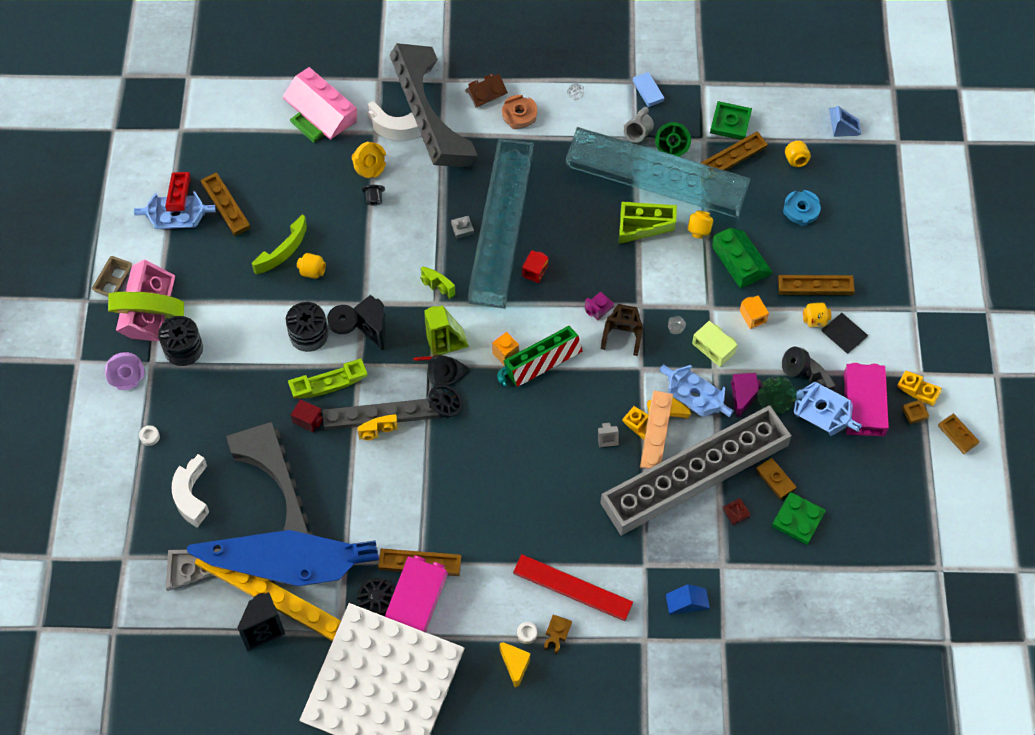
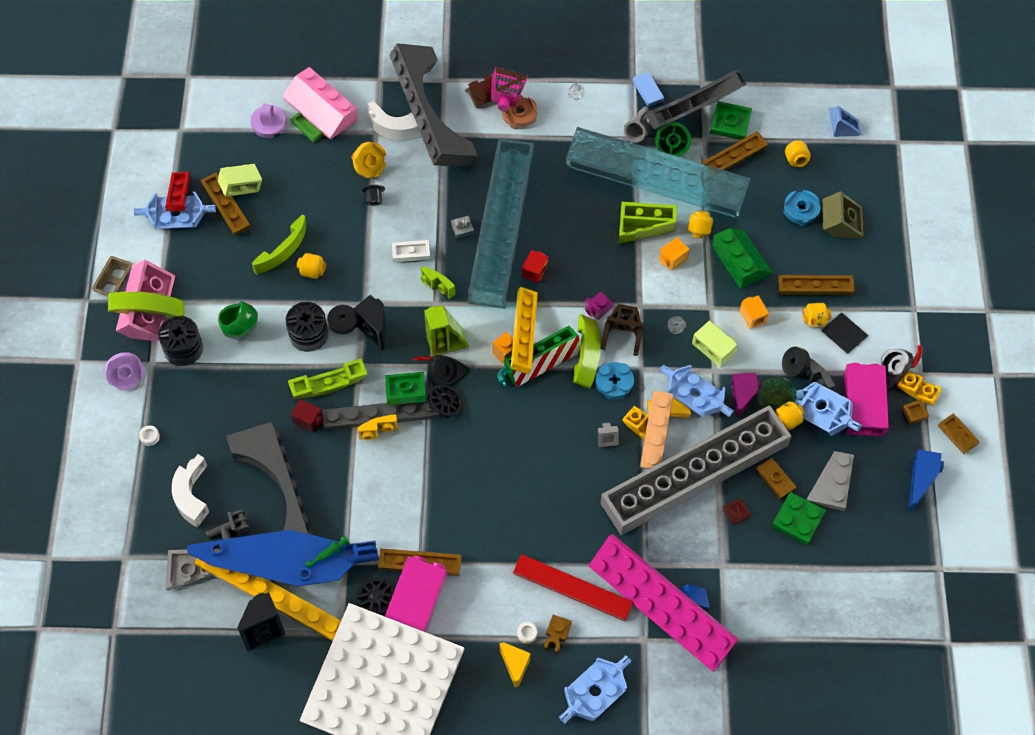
(233, 524): none -> dark grey arm
(237, 320): none -> green piece
(239, 180): none -> yellowish green brick
(268, 121): none -> lavender tile
(329, 551): none -> green piece
(405, 388): none -> green plate
(411, 251): none -> white plate
(507, 88): none -> torso
(524, 330): none -> yellow plate
(589, 352): none -> lime slope
(603, 675): none -> light blue plate
(614, 370): none -> dark azure plate
(663, 602): none -> dark pink plate
(673, 254): none -> light orange brick
(696, 100): none -> dark grey arch
(790, 415): none -> yellow head
(833, 483): none -> light grey wing
(842, 216): none -> olive slope
(898, 364): none -> black piece
(925, 471): none -> blue slope

